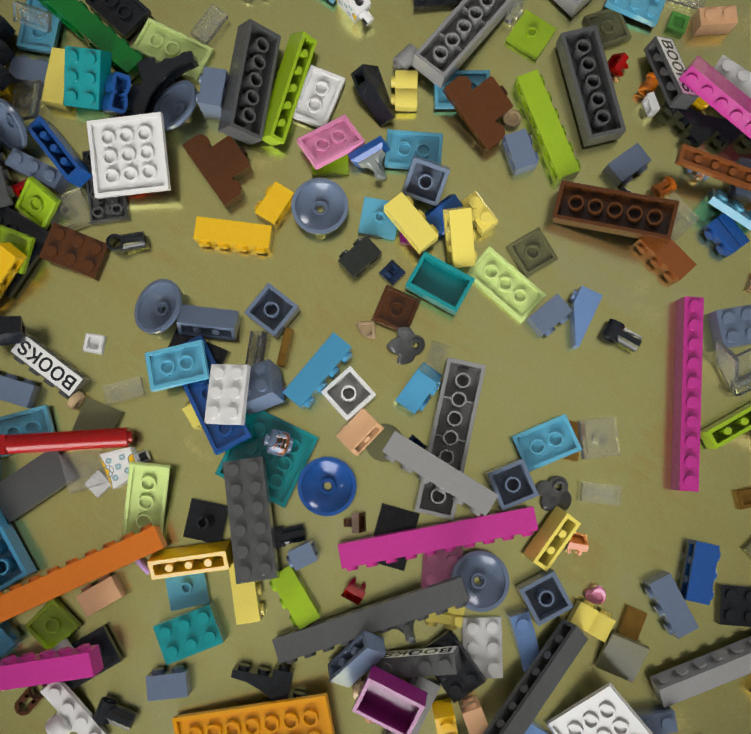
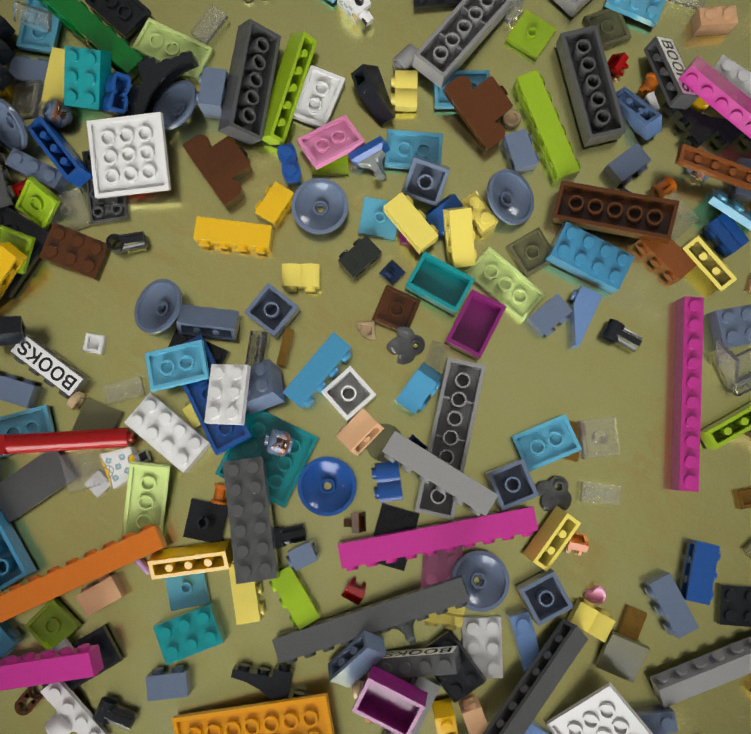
(57, 113): none -> sand blue head
(168, 432): none -> white brick
(219, 494): none -> orange bush
(290, 165): none -> blue brick
(301, 276): none -> light yellow brick
(388, 481): none -> blue brick
(475, 324): none -> magenta piece
(510, 196): none -> sand blue dish
(589, 257): none -> dark azure brick
(639, 114): none -> medium blue slope
(677, 23): bright green tile -> none
(710, 262): none -> light yellow brick

